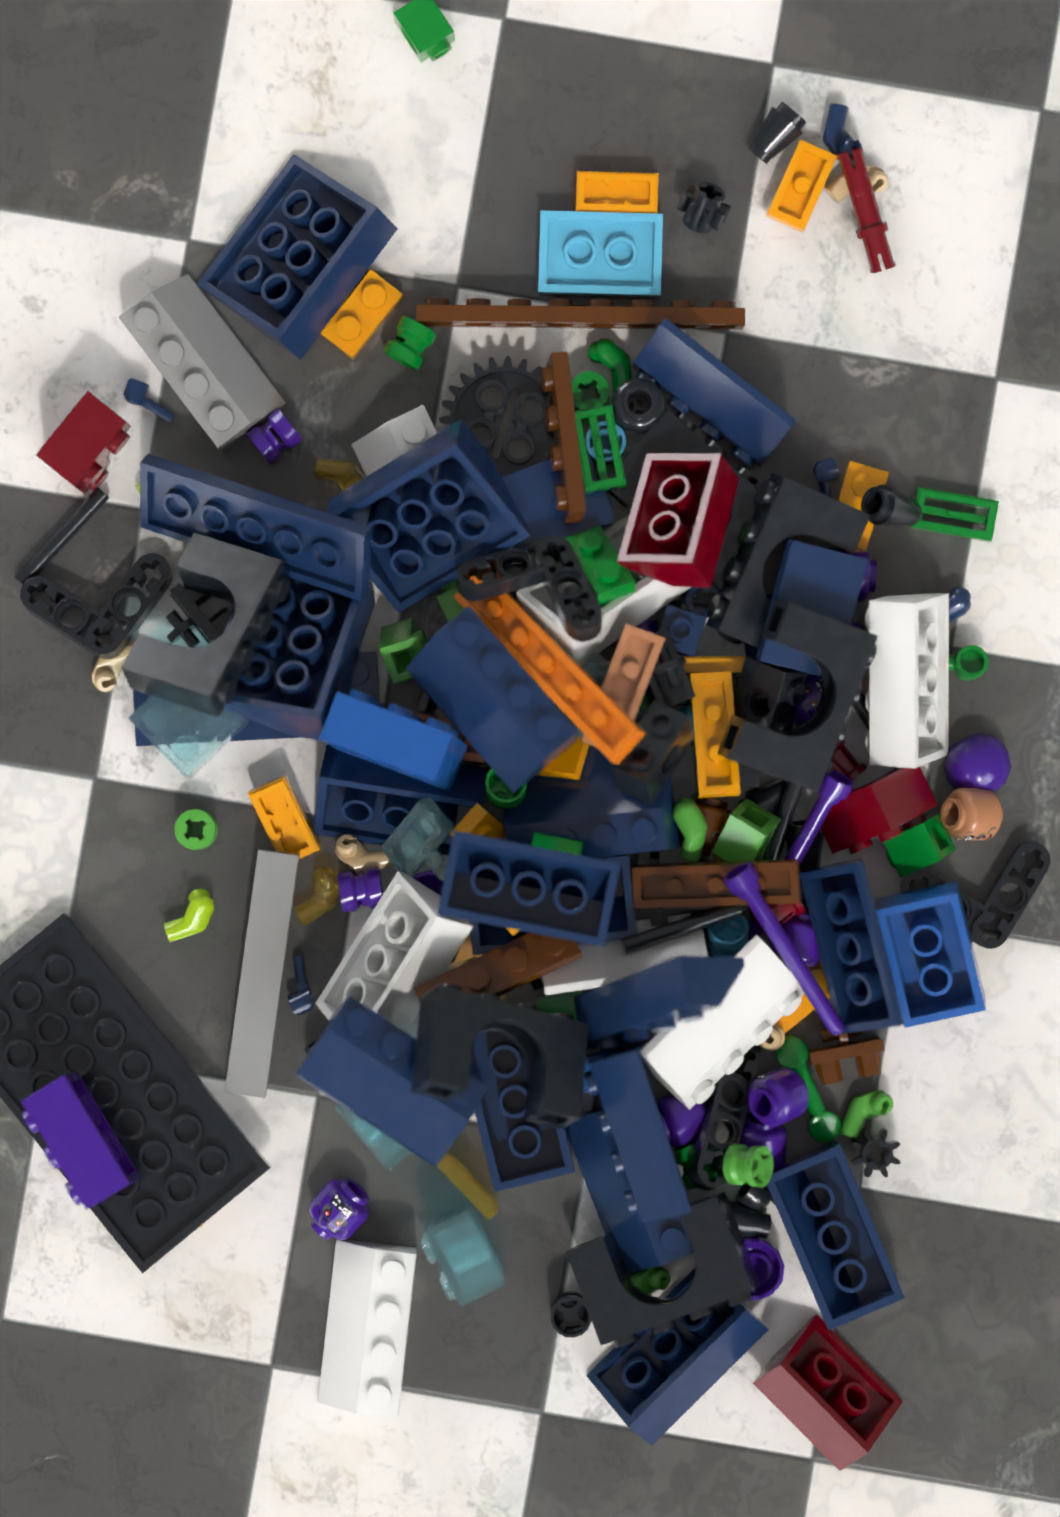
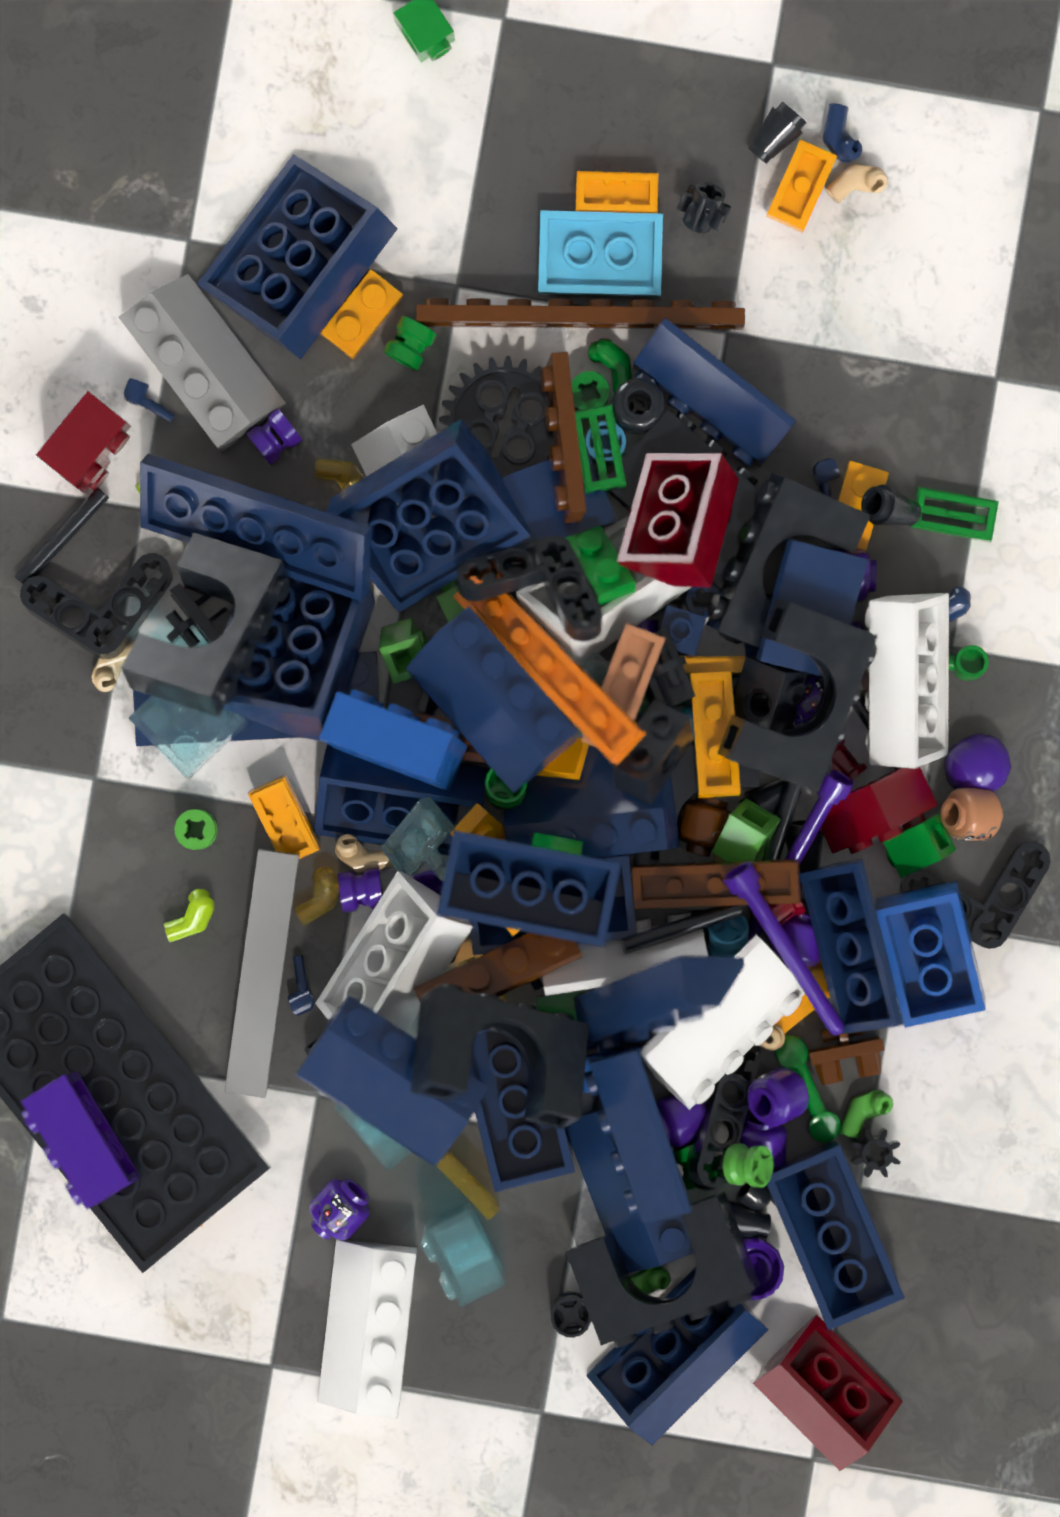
(693, 827): bright green arm -> none
(866, 210): dark red pin -> none

